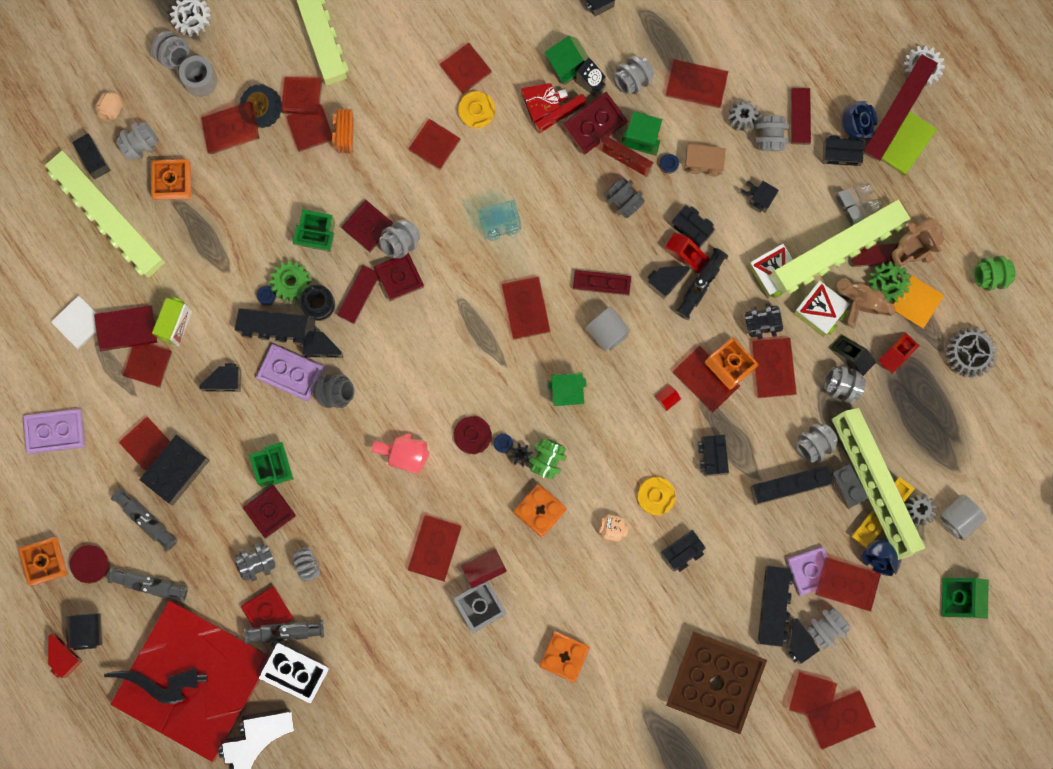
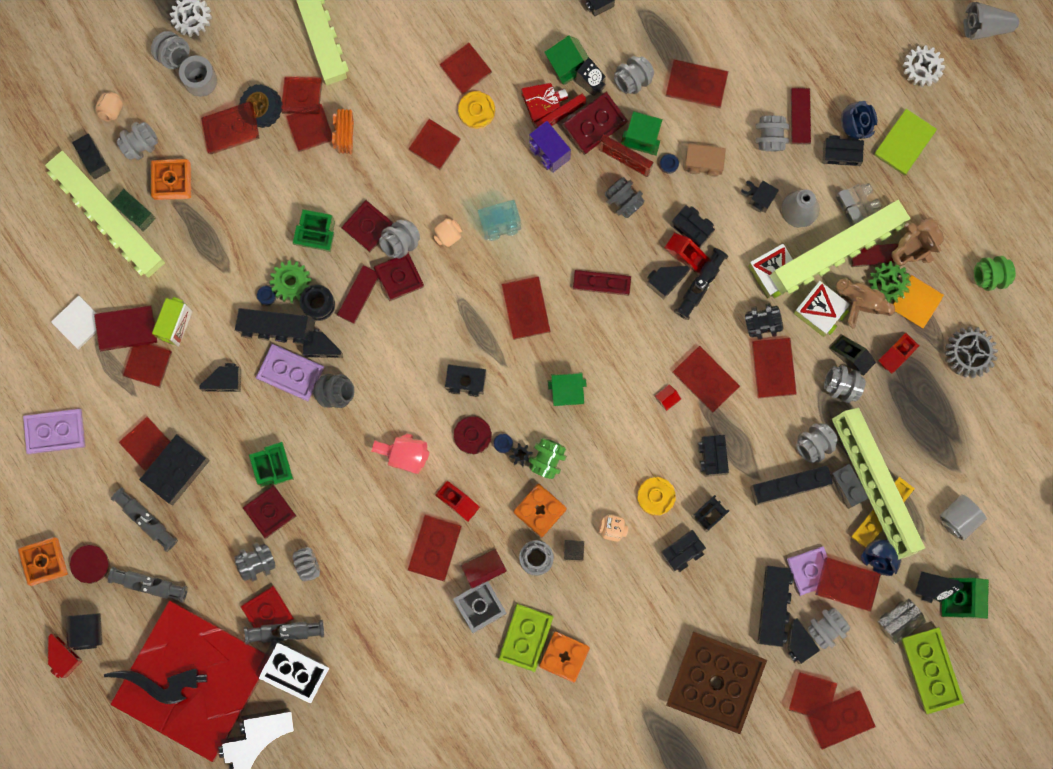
(133, 210): none -> clear green brick
(448, 232): none -> light nougat head
(456, 373): none -> black brick
(457, 501): none -> red slope
(525, 638): none -> lime tile
(527, 566): none -> light grey piece
(549, 147): none -> dark purple brick
(574, 551): none -> clear smoke brick
(608, 329): light grey piece -> none
(701, 518): none -> black piece
(721, 364): orange brick -> none
(736, 111): light grey gear -> none
(800, 208): none -> light grey cone
(900, 107): dark red tile -> none
(901, 621): none -> clear smoke brick
(924, 516): light grey gear -> none
(932, 670): none -> lime plate
(936, 587): none -> black slope
(988, 21): none -> light grey cone

